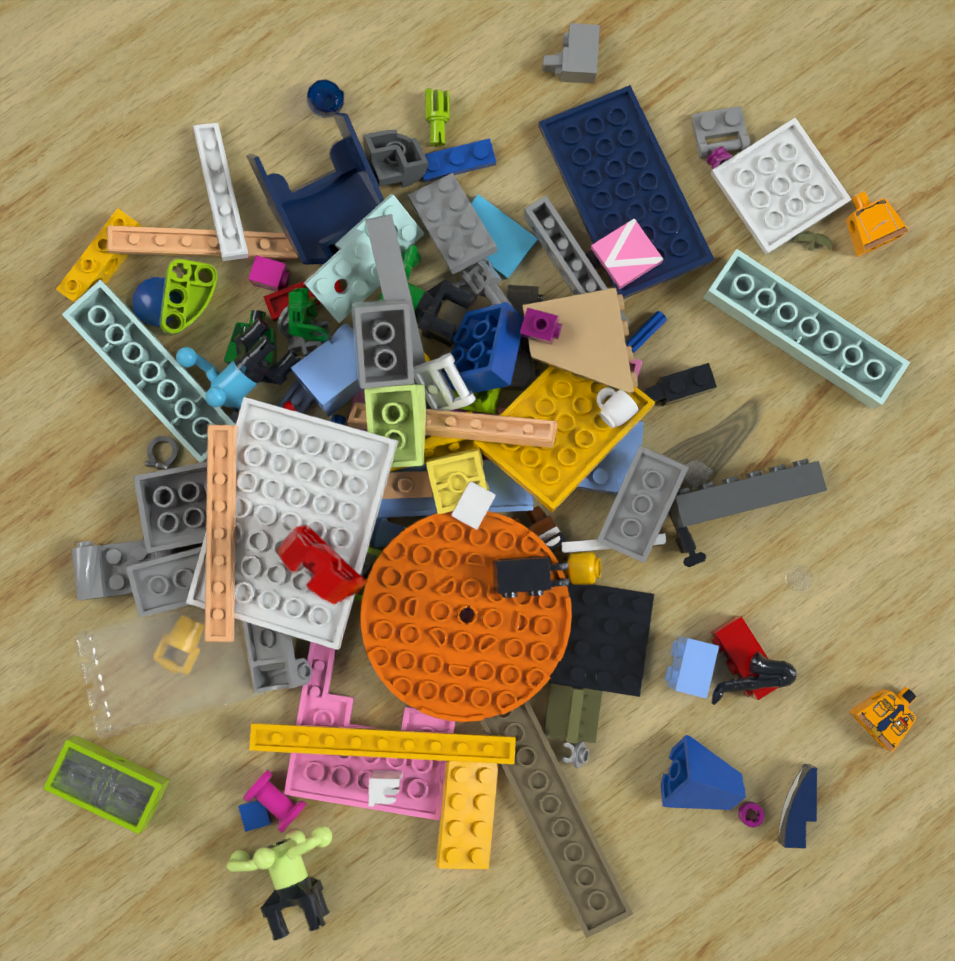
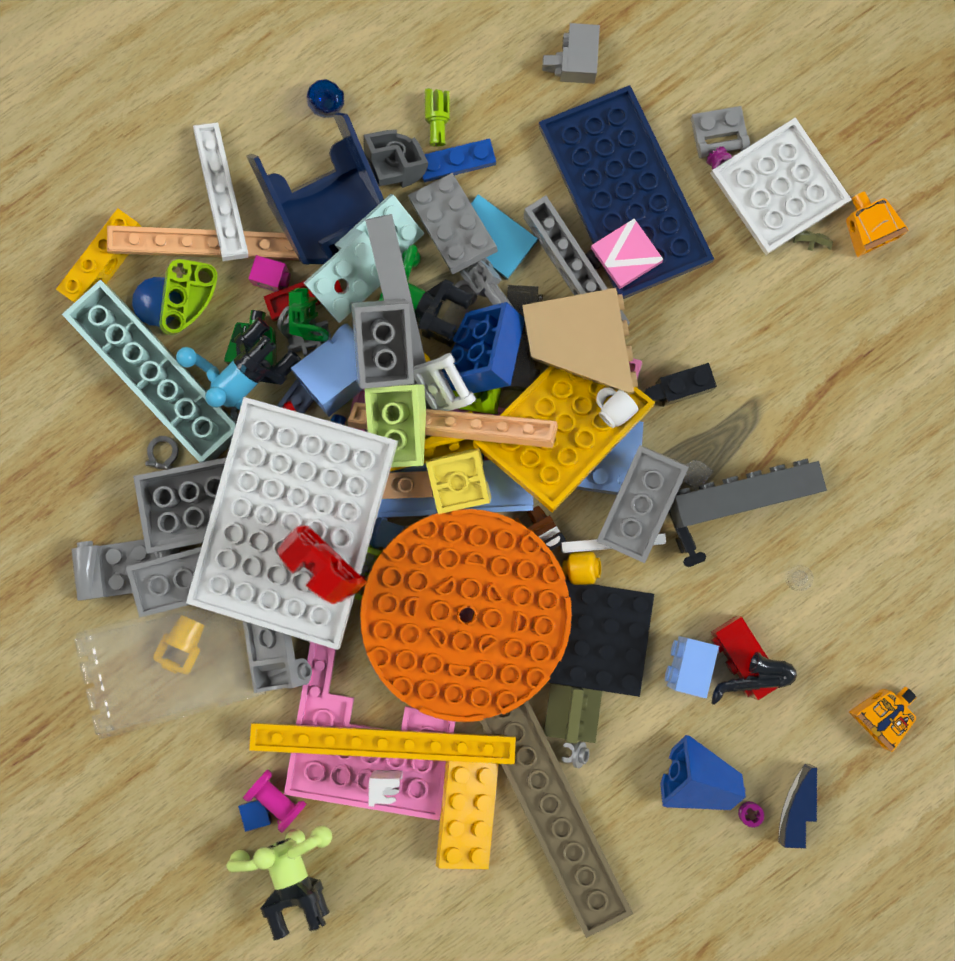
(106, 784): brick -> none
(220, 533): light nougat tile -> none
(473, 505): white sticker -> none
(526, 575): black hinge -> none
(540, 326): magenta brick -> none
(646, 331): blue axle -> none
(806, 330): light aqua brick -> none

